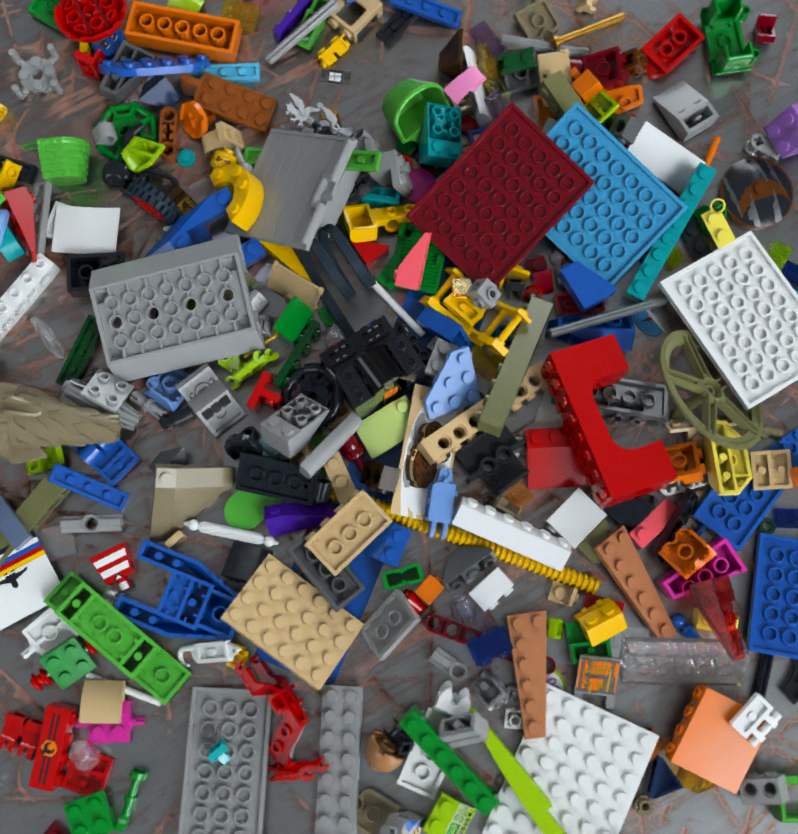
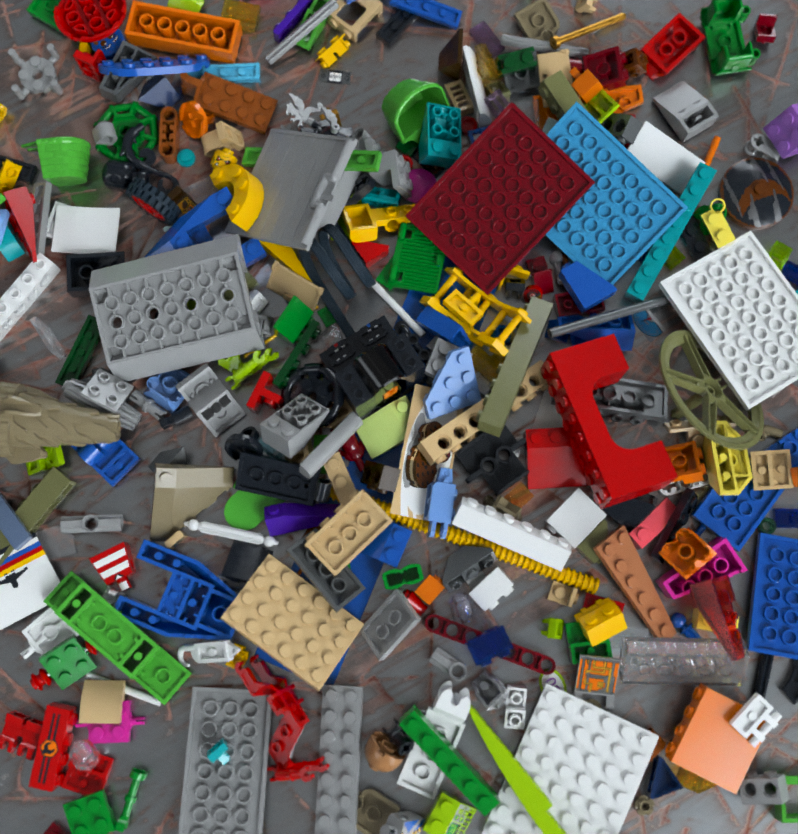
(88, 487): blue tile -> none
(141, 153): lime slope -> none
(240, 159): light grey bar -> none
(412, 267): coral slope -> none
(460, 287): clear yellow tile -> none
(464, 729): light grey brick -> none
(465, 82): bright pink slope -> none
(484, 293): light grey brick -> none
(528, 638): nougat wing -> none

